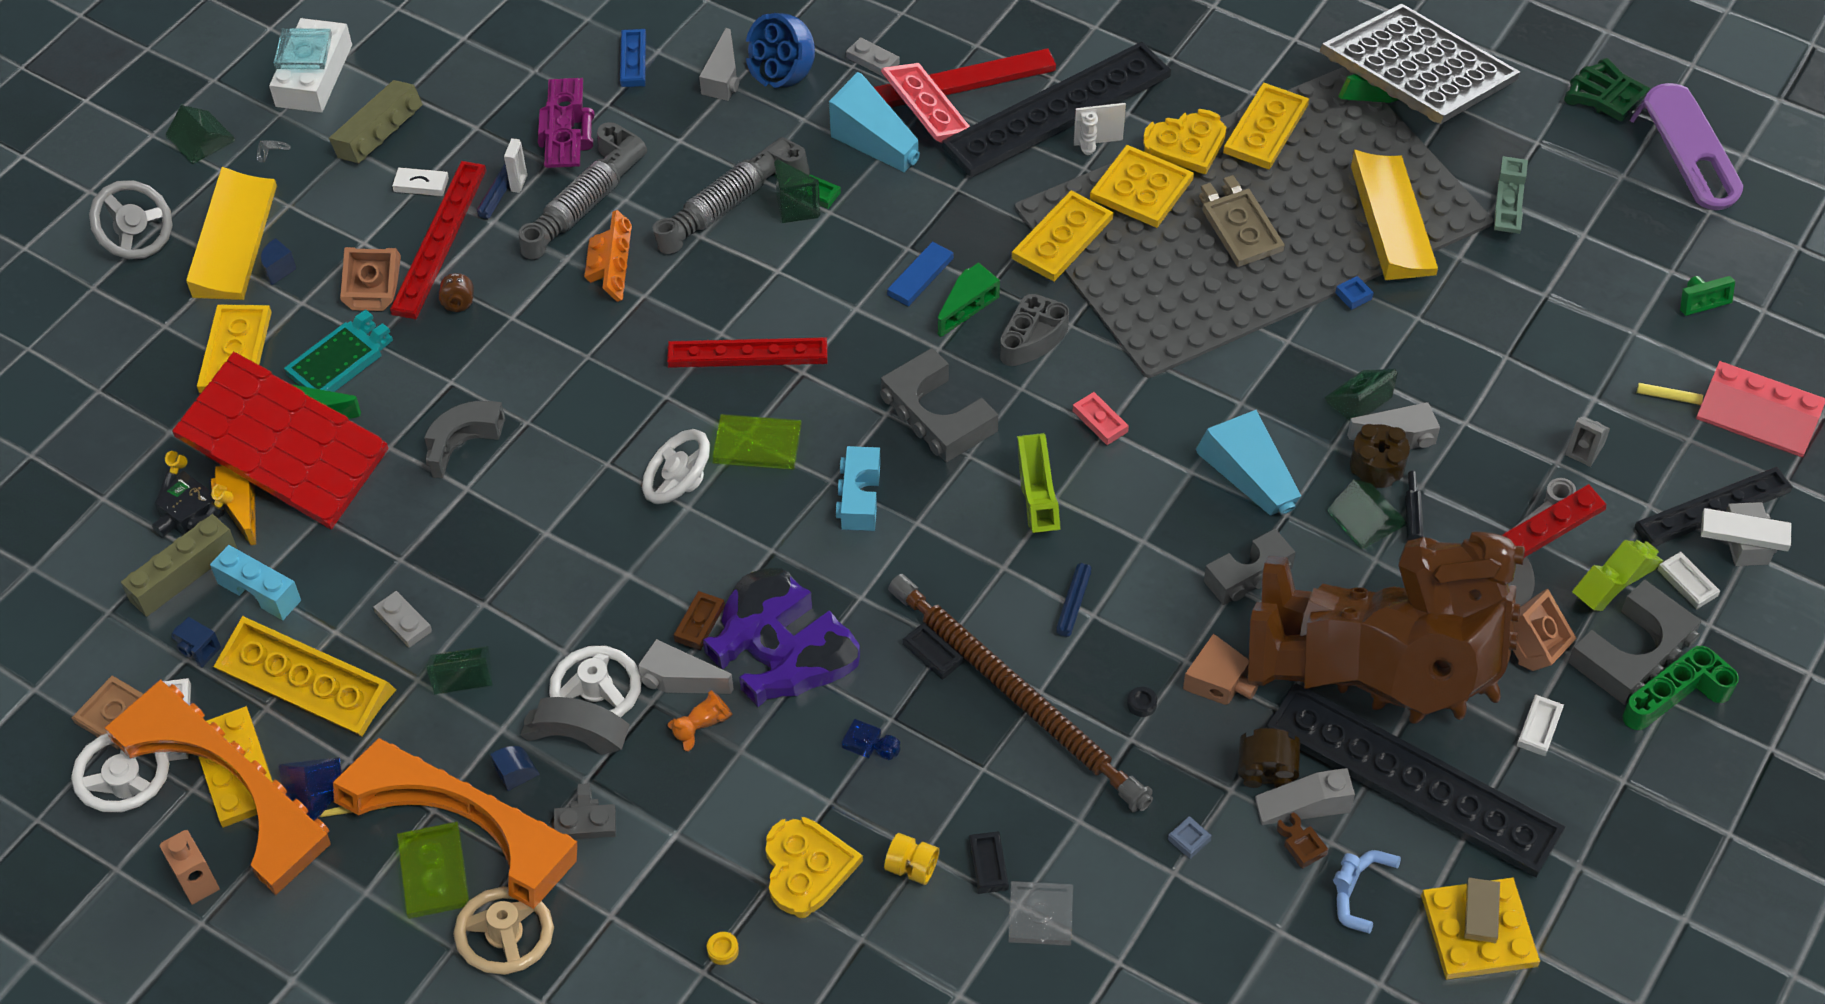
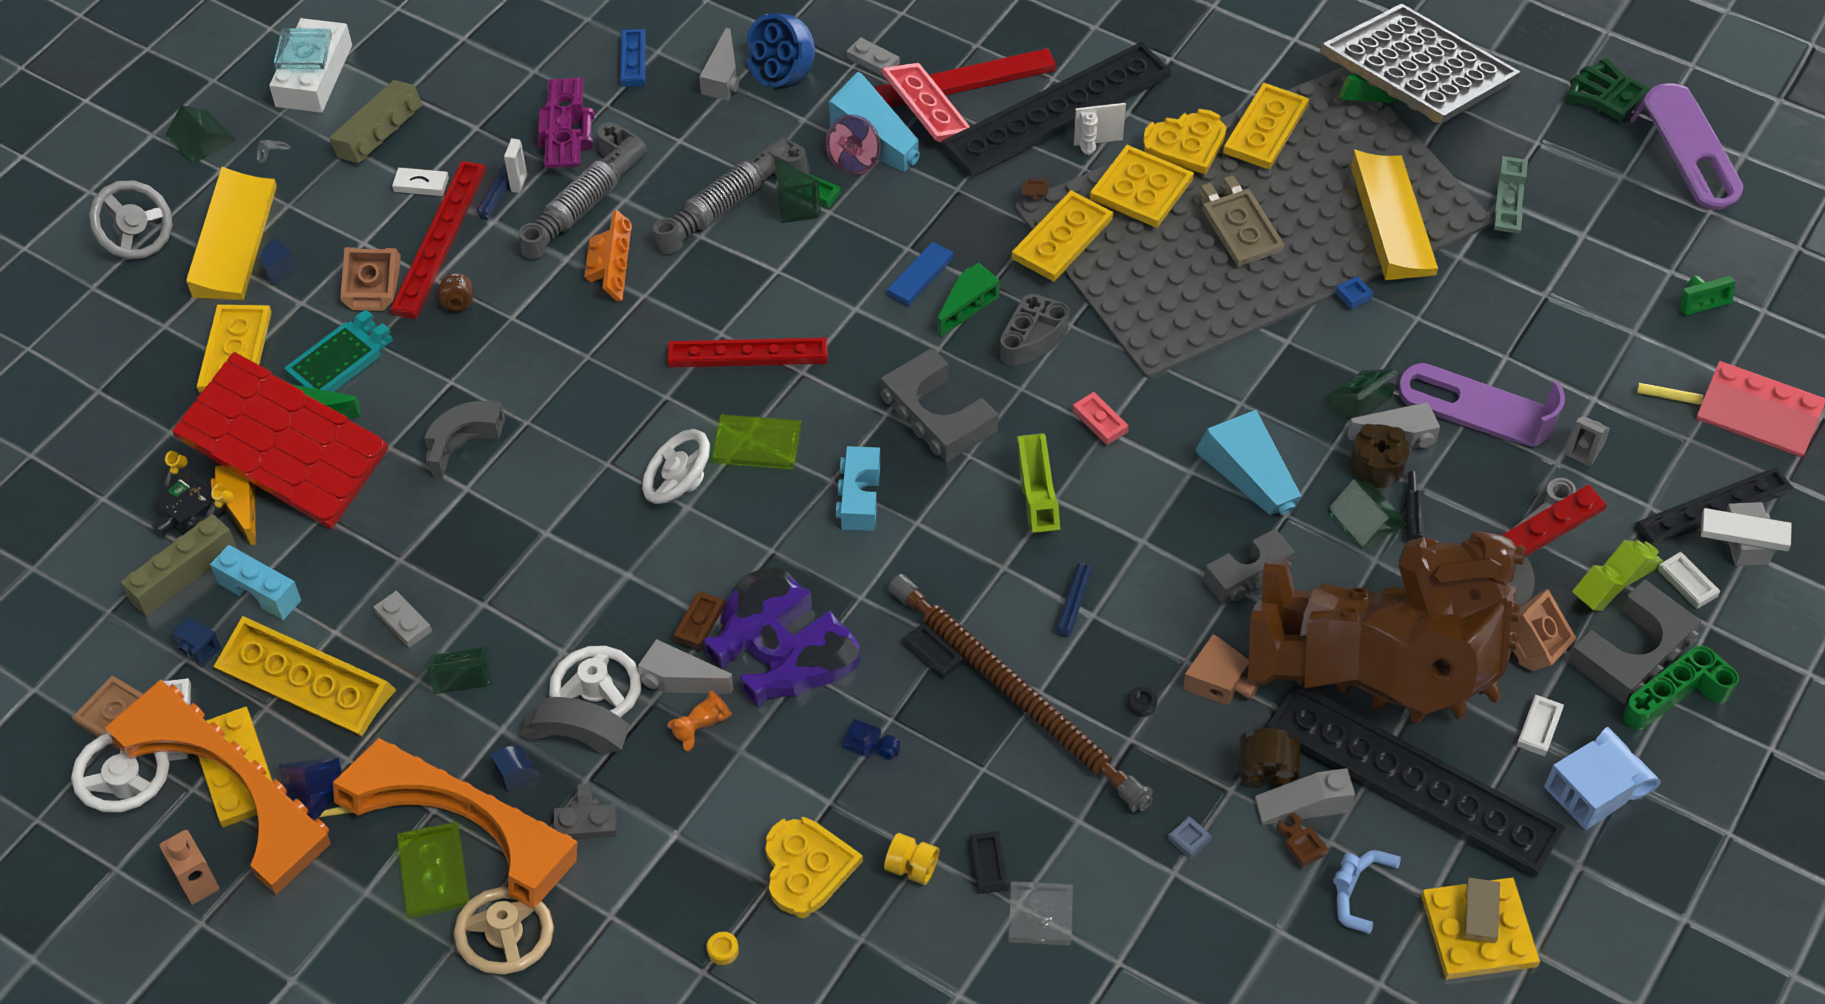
(853, 144): none -> clear pink shield
(1036, 187): none -> reddish brown plate
(1486, 406): none -> medium lavender piece
(1599, 779): none -> light blue piece

